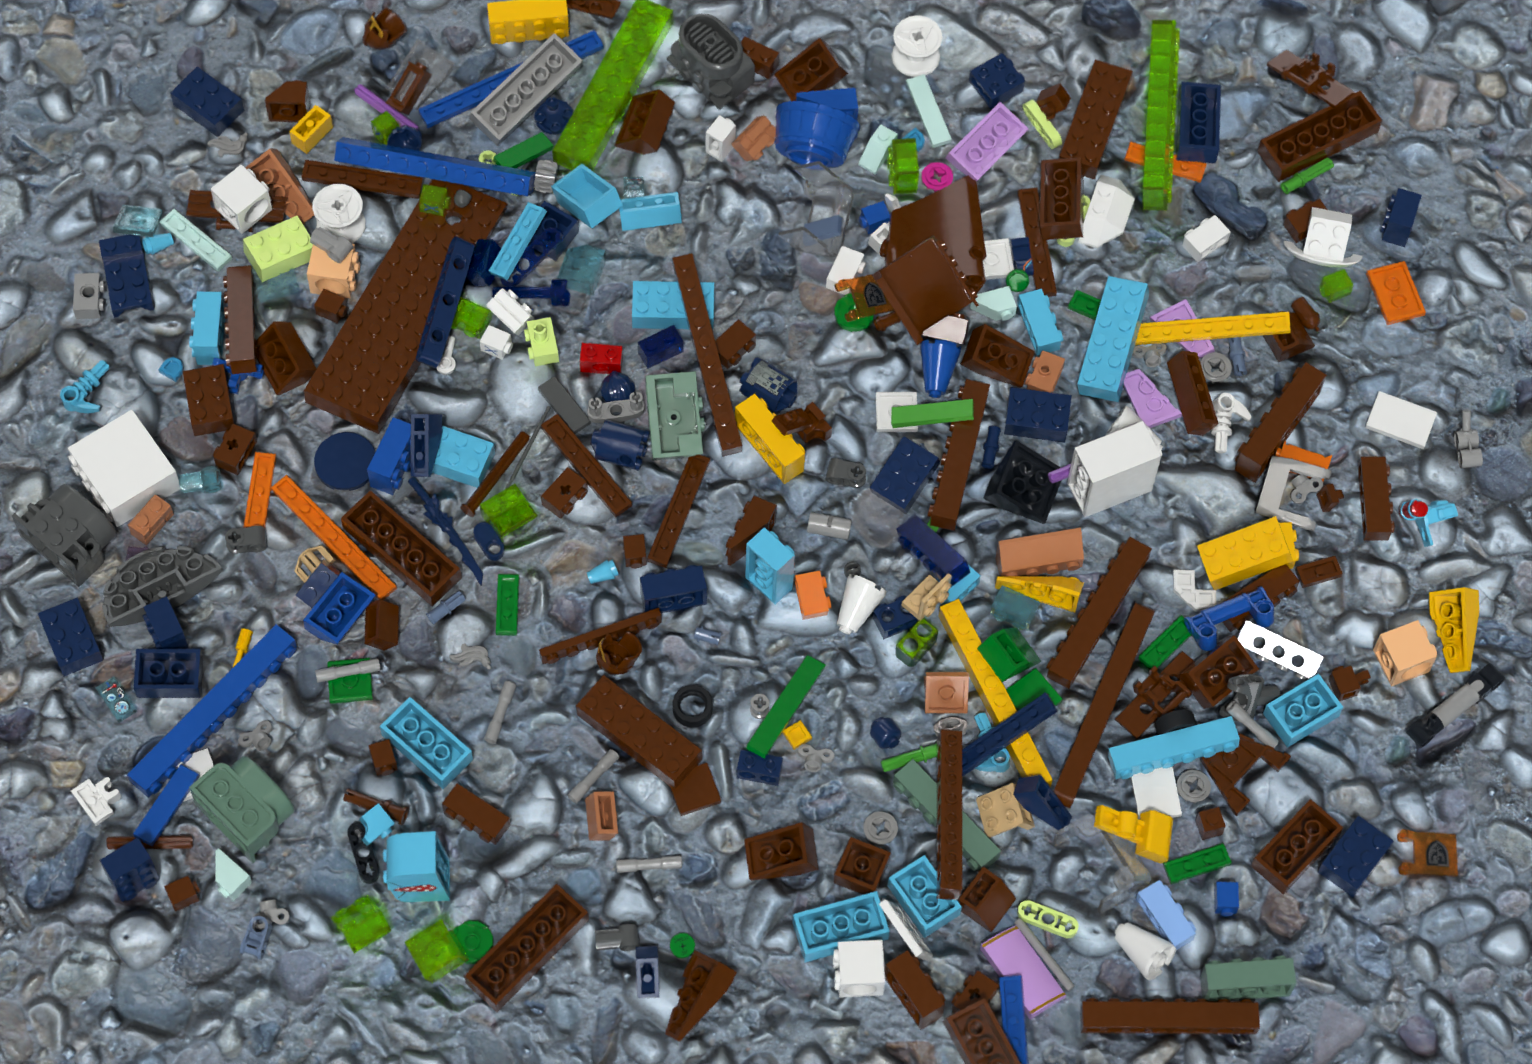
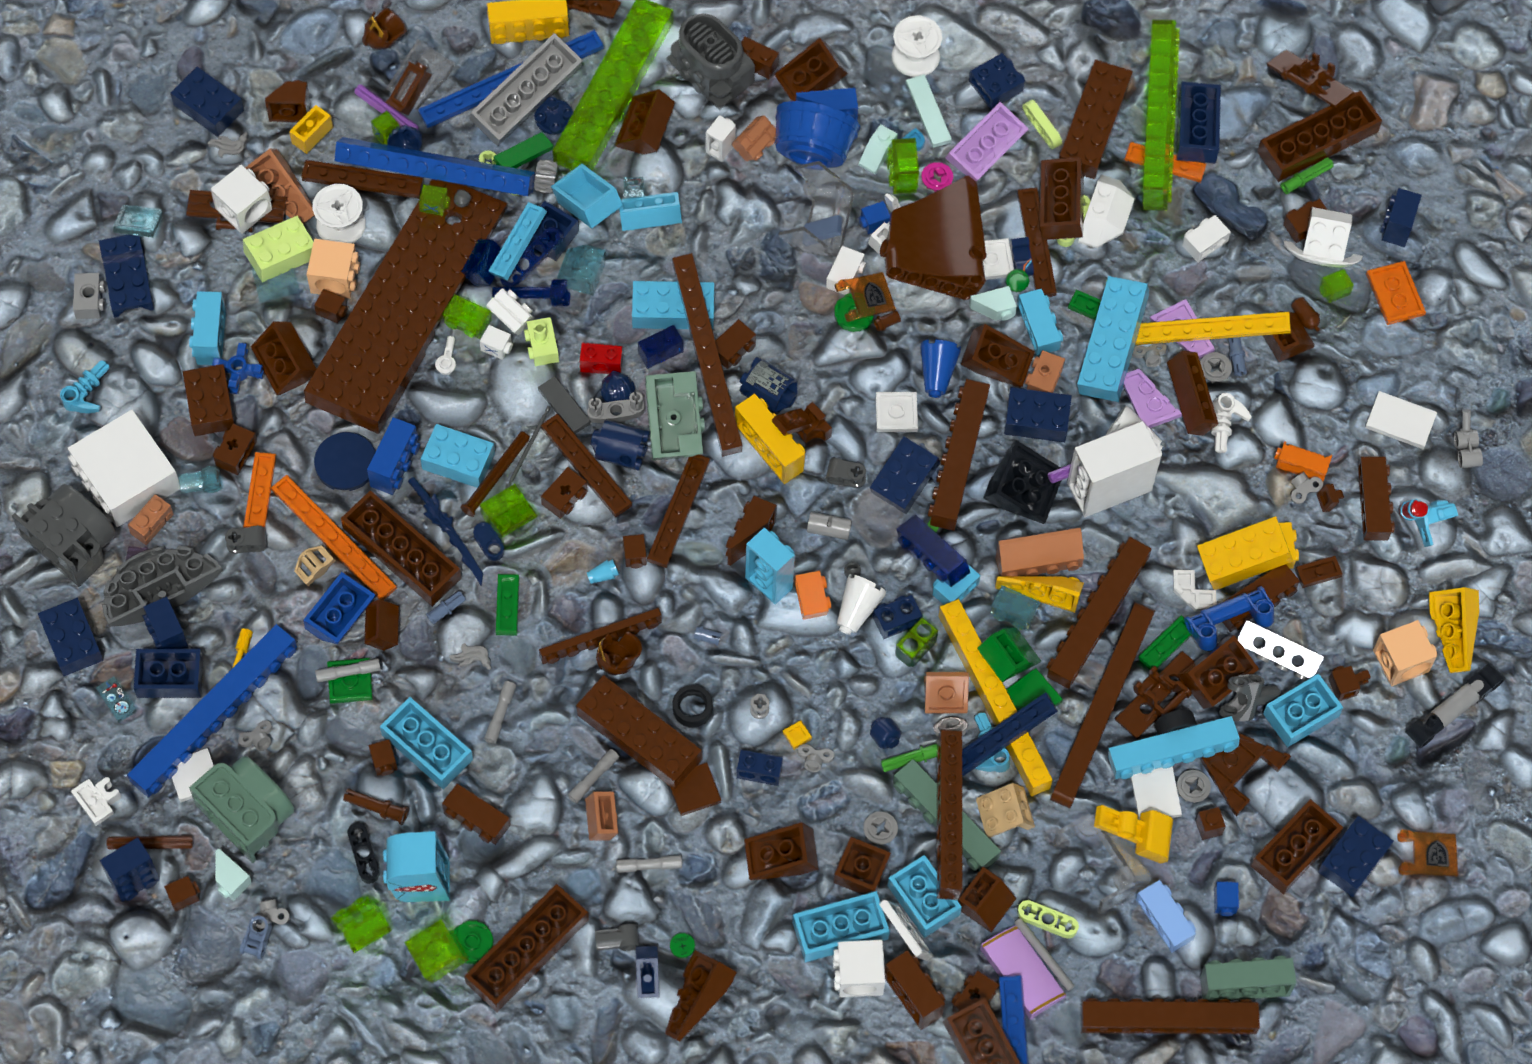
(157, 243): medium azure cone -> none
(166, 805): blue tile -> none
(171, 368): dark azure tile -> none
(196, 240): light aqua tile -> none
(240, 320): reddish brown brick -> none
(317, 583): dark blue brick -> none
(335, 247): light grey piece -> none
(376, 824): medium azure brick -> none
(425, 441): dark blue slope -> none
(442, 315): dark blue beam -> none
(674, 589): dark blue brick -> none
(785, 706): green tile -> none
(924, 286): reddish brown panel -> none
(926, 596): tan bracket -> none
(932, 413): bright green tile -> none
(950, 328): slope -> none
(991, 447): dark blue pin -> none
(1041, 801): dark blue slope -> none
(1053, 100): reddish brown brick -> none
(1145, 949): white cone -> none
(1197, 864): green tile -> none
(1244, 718): light grey piece -> none
(1274, 486): light grey connector -> none
(1279, 422): reddish brown brick -> none

